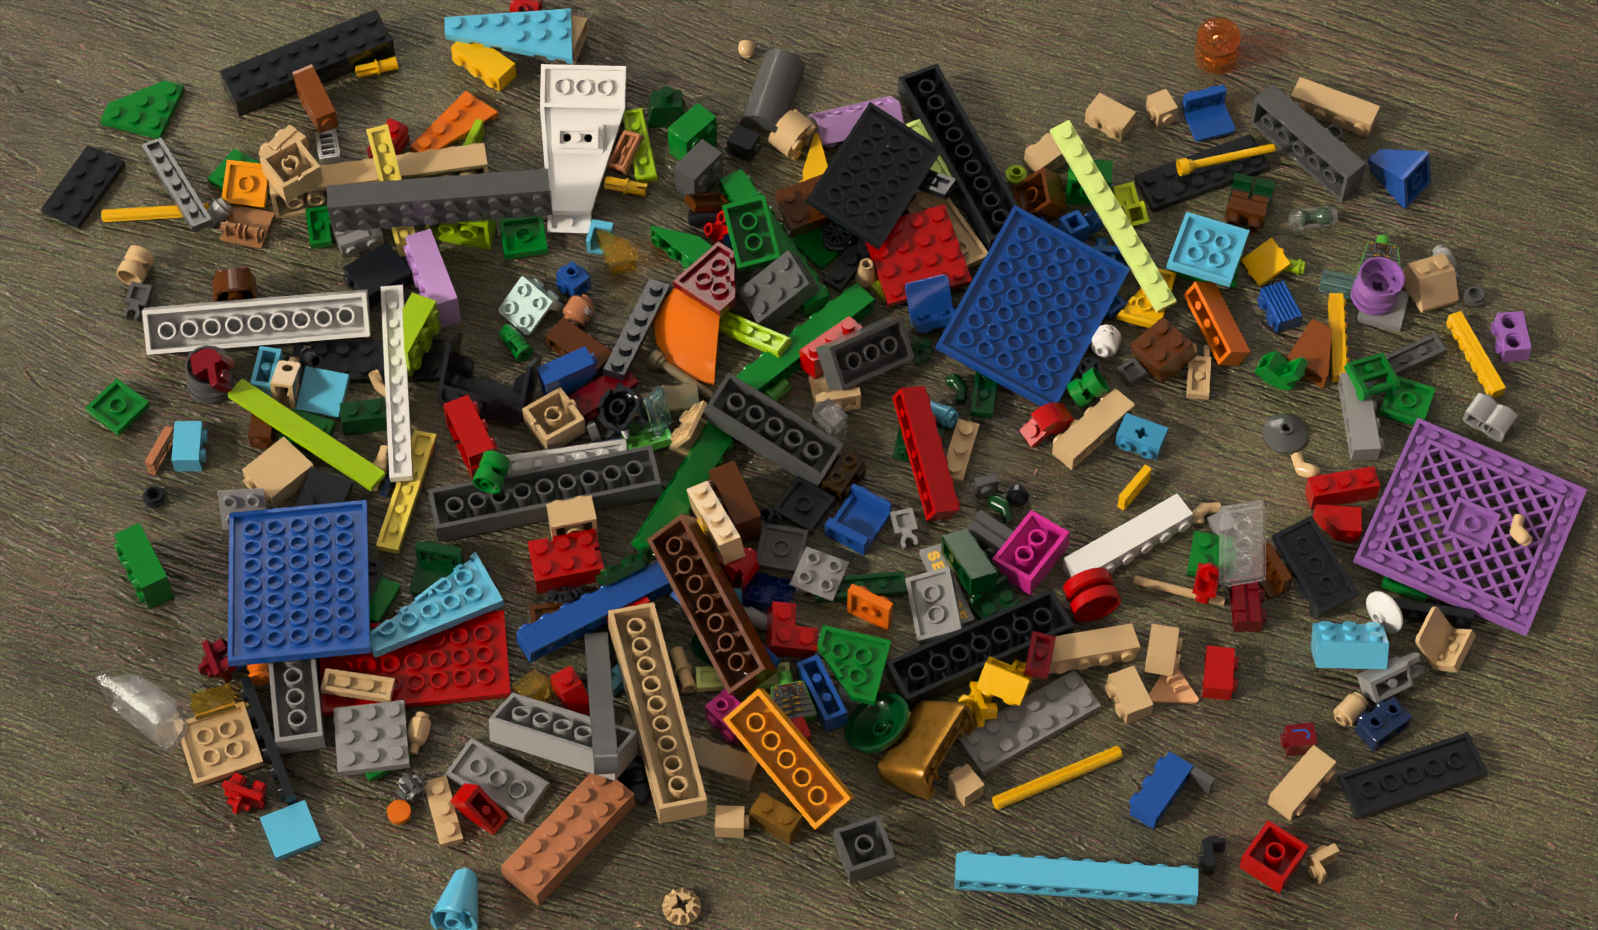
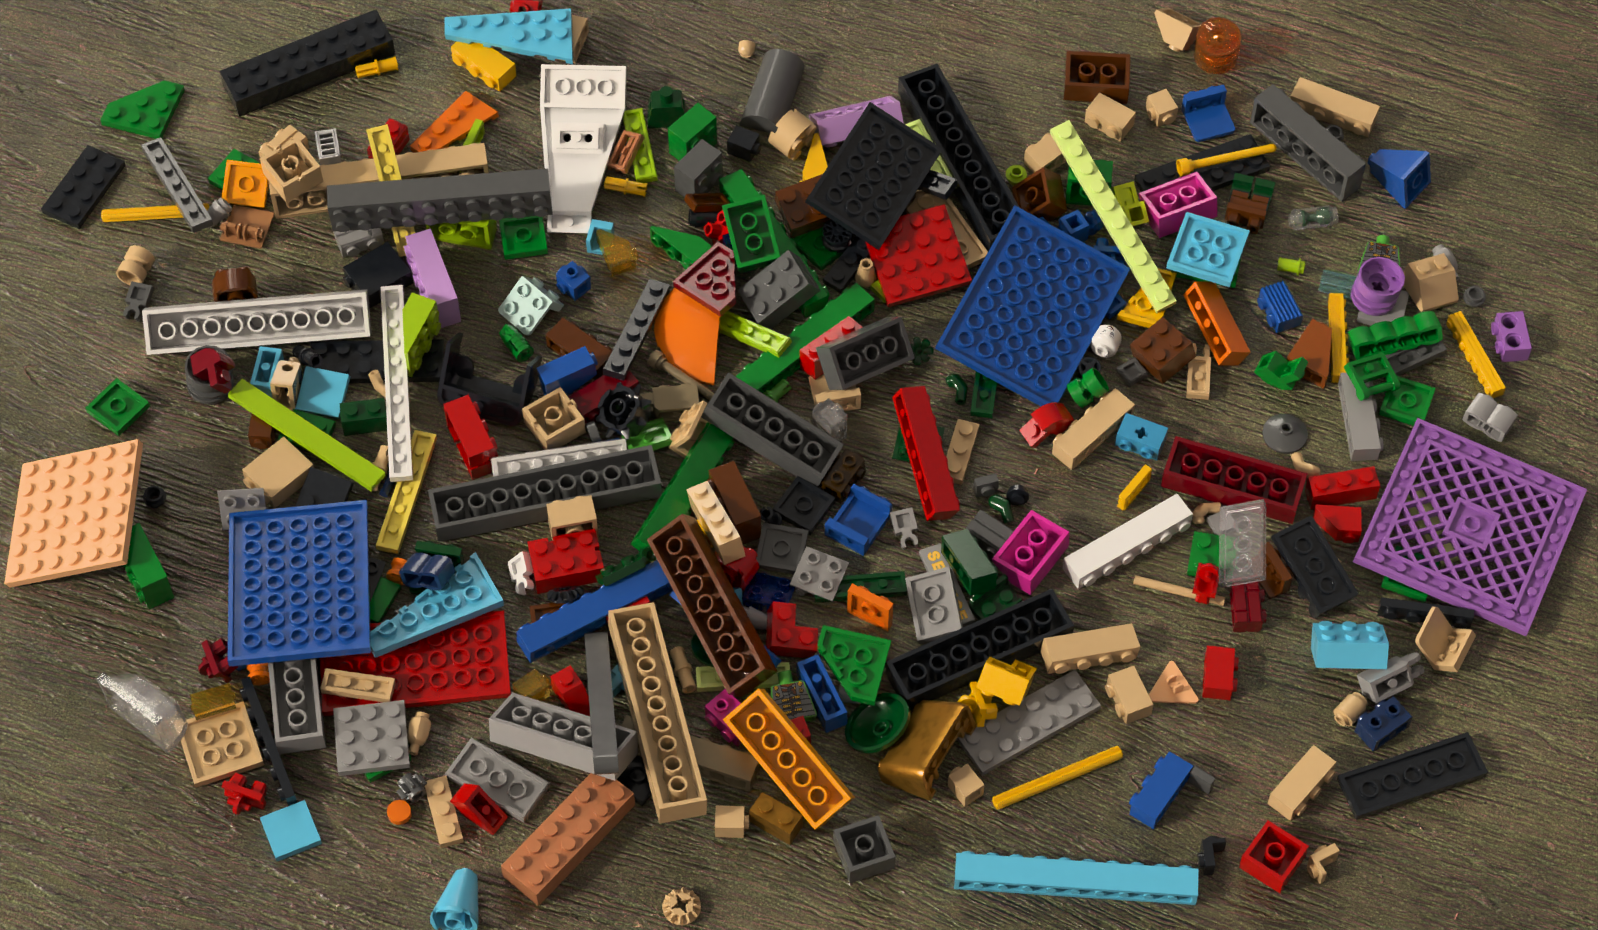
(74, 513): none -> light nougat plate
(160, 450): nougat tile -> none
(188, 446): medium azure brick -> none
(315, 99): dark orange slope -> none
(319, 227): green plate -> none
(393, 574): none -> orange wheel
(427, 571): none -> dark blue brick
(492, 471): green wheel -> none
(520, 570): none -> white plate
(579, 310): nougat head -> none
(655, 413): clear light blue tile -> none
(929, 303): blue bracket -> none
(945, 415): medium azure cone -> none
(1040, 655): dark red plate -> none
(1091, 594): red wheel -> none
(1094, 73): none -> reddish brown brick
(1162, 650): tan brick -> none
(1170, 202): none -> dark pink slope
(1177, 29): none -> tan slope
(1233, 478): none -> dark red brick
(1266, 262): yellow piece -> none
(1298, 738): dark red brick -> none
(1384, 611): white dish -> none
(1401, 334): none -> green brick
(1518, 532): tan arm -> none

